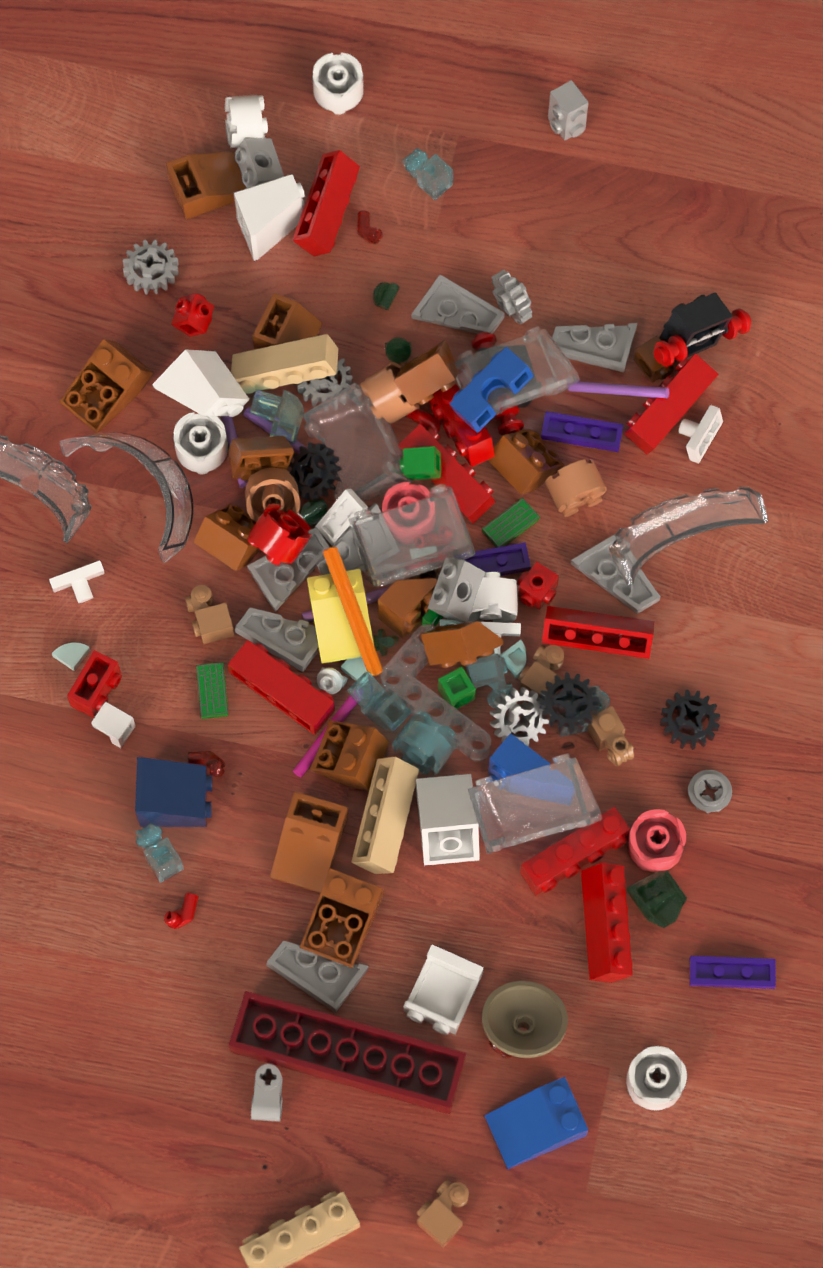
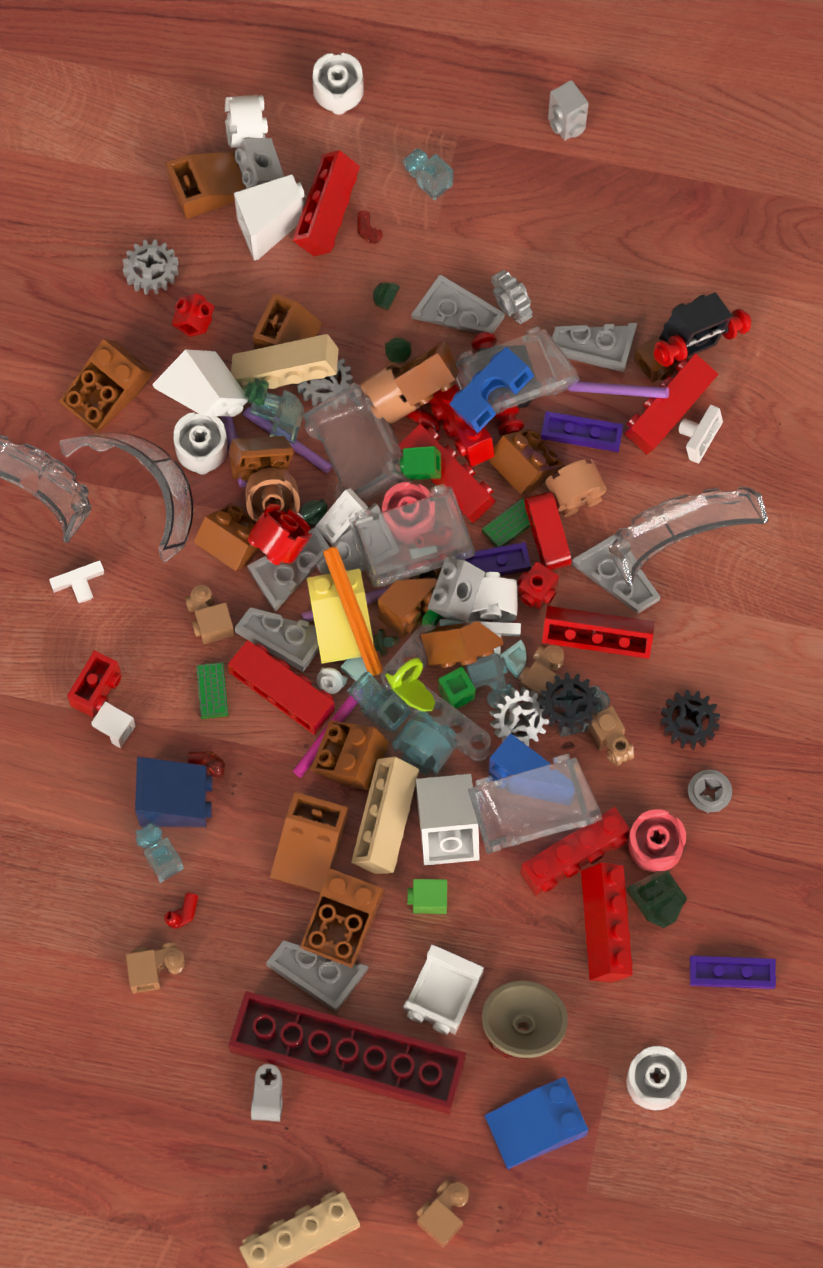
(71, 654): light aqua tile -> none
(146, 964): none -> medium nougat brick
(256, 391): none -> clear green plate
(315, 471): black gear -> none
(409, 687): none -> lime piece
(428, 896): none -> bright green brick
(548, 531): none -> red beam

